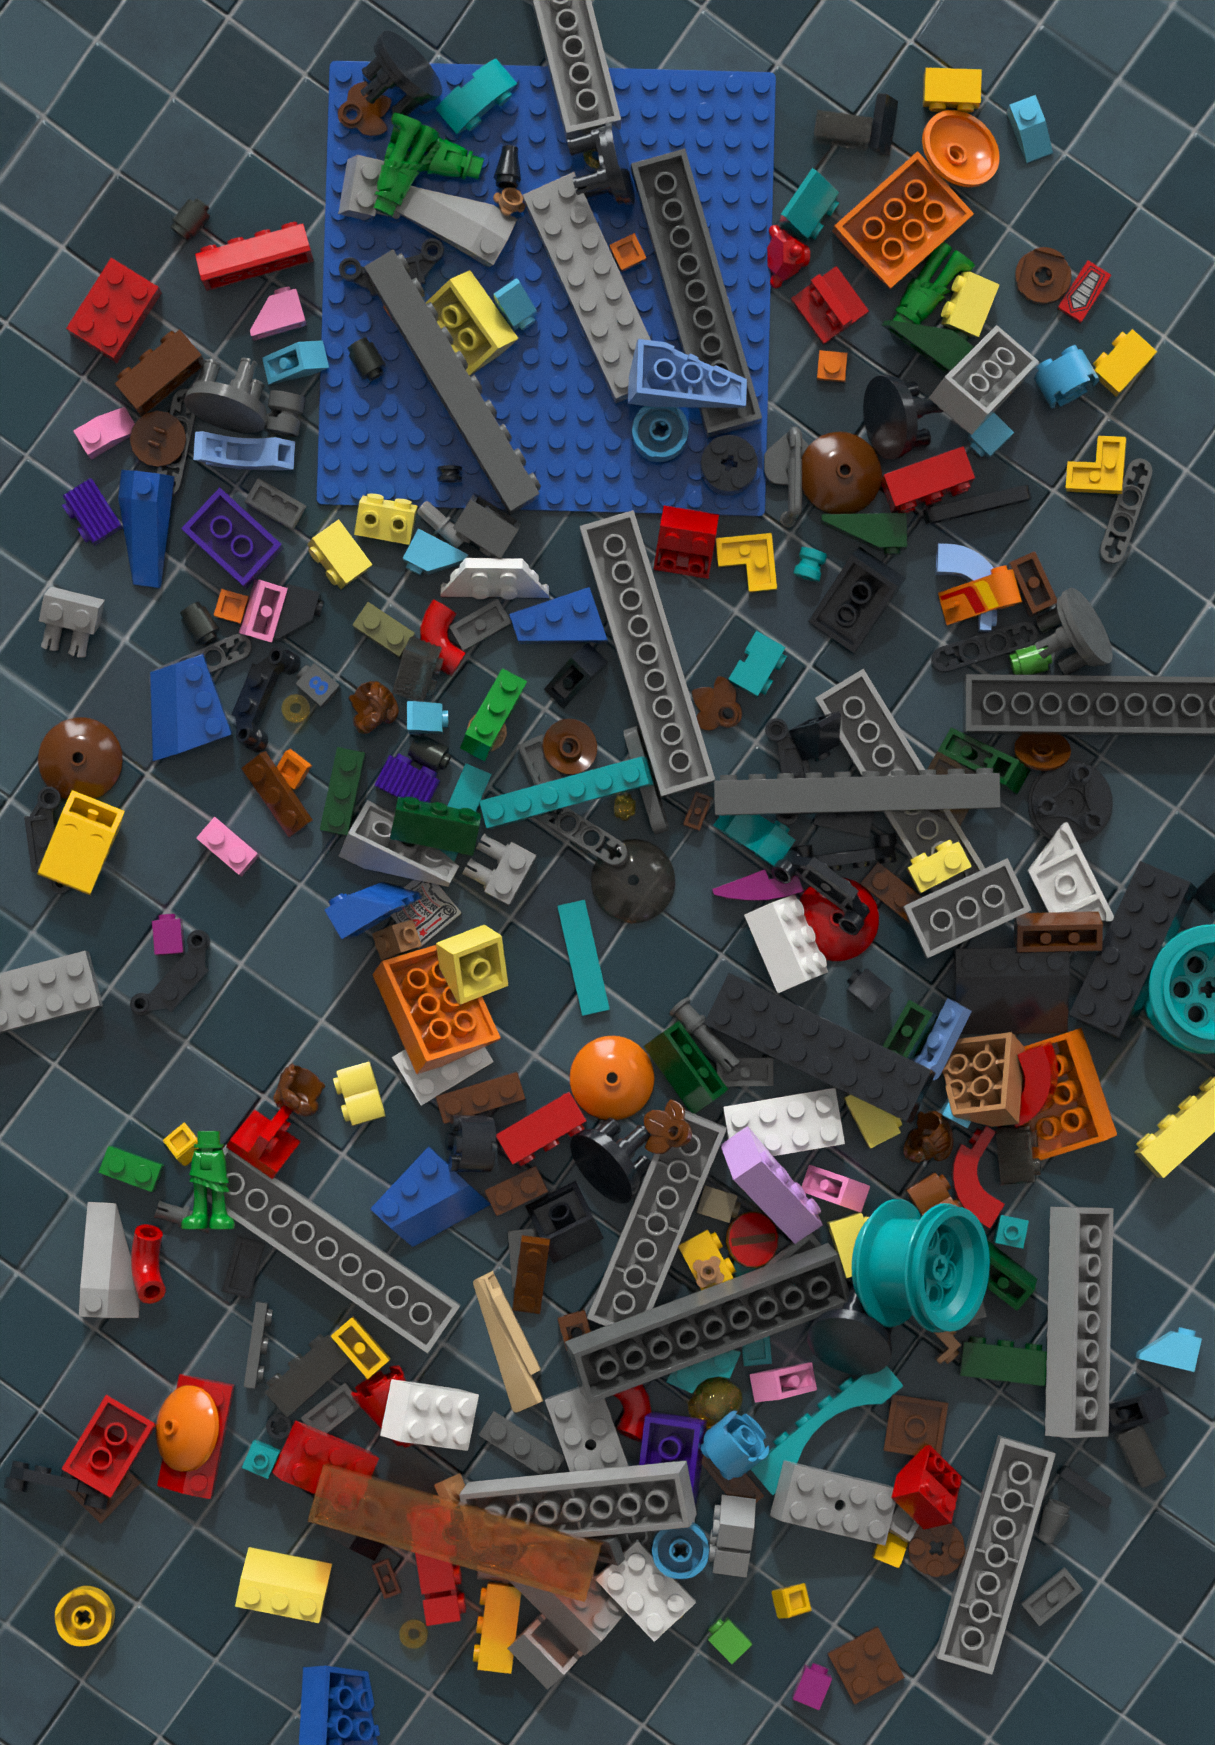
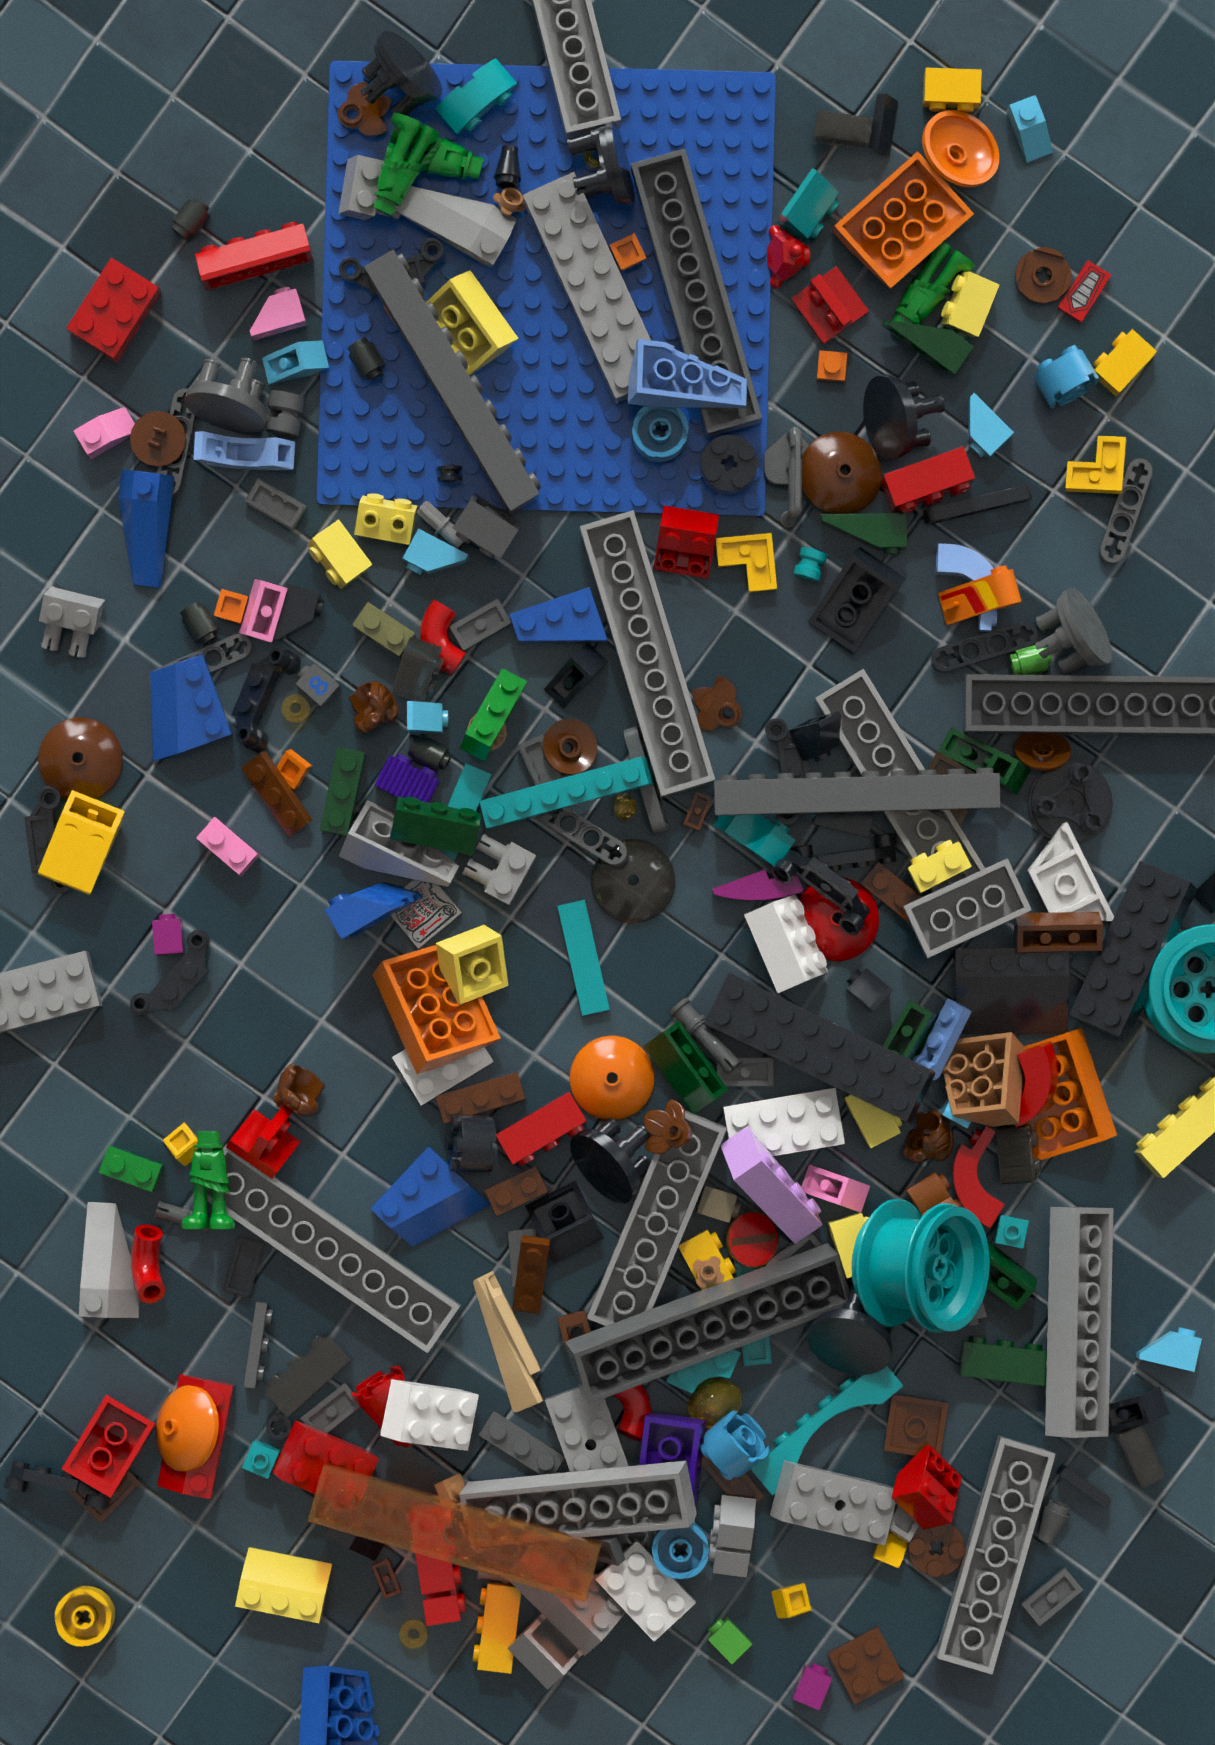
(92, 512): dark purple brick -> none
(159, 372): reddish brown brick -> none
(232, 538): dark purple brick -> none
(360, 1094): light yellow brick -> none
(360, 1347): yellow brick -> none
(396, 939): medium nougat bracket -> none
(494, 578): white wing -> none
(515, 305): medium azure slope -> none
(762, 659): teal brick -> none
(783, 1382): bright pink slope -> none
(952, 1345): medium nougat bracket -> none
(983, 379): light grey brick -> none
(1033, 584): reddish brown brick -> none

